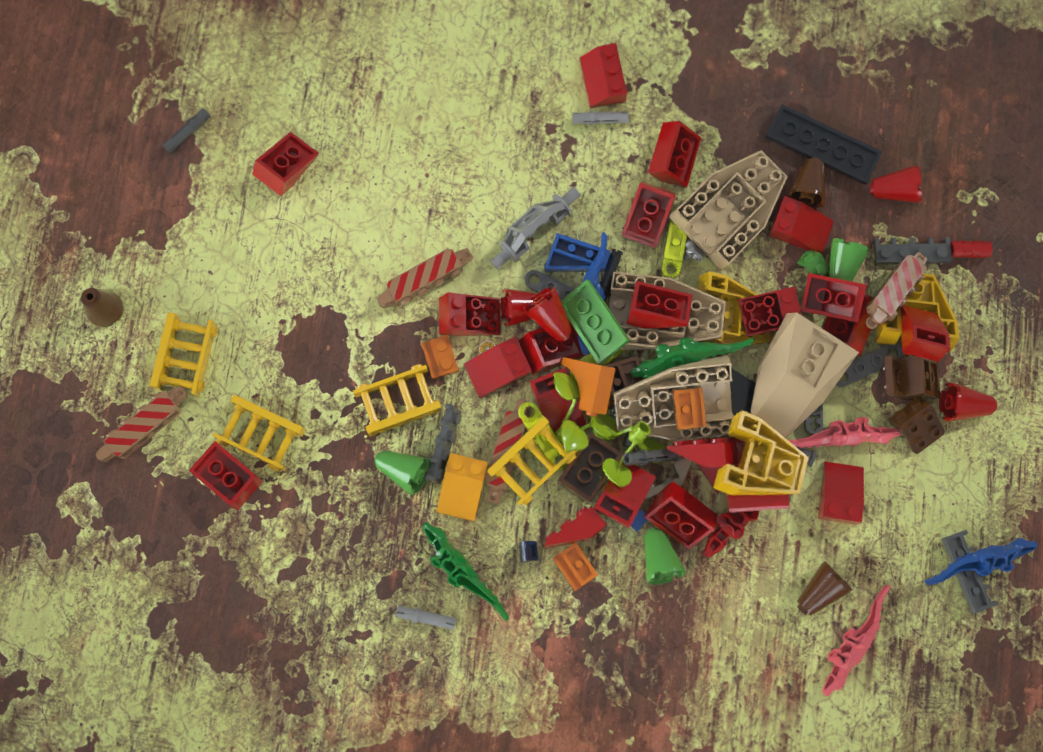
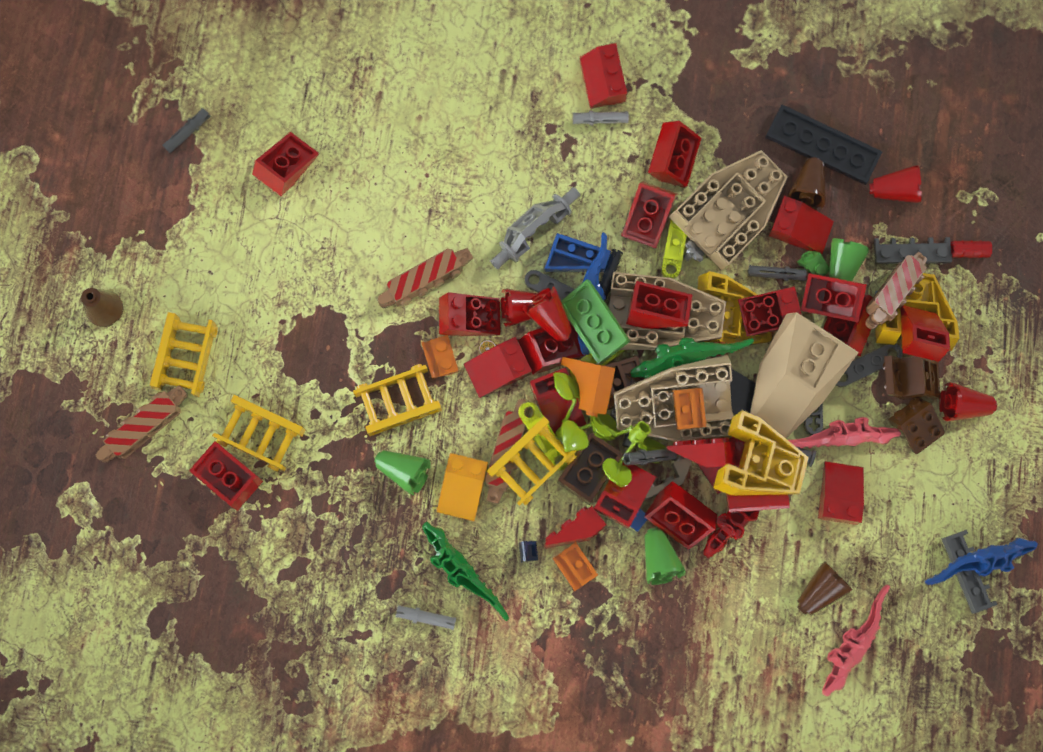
(443, 444): dark grey hinge -> none
(800, 274): none -> dark grey pin

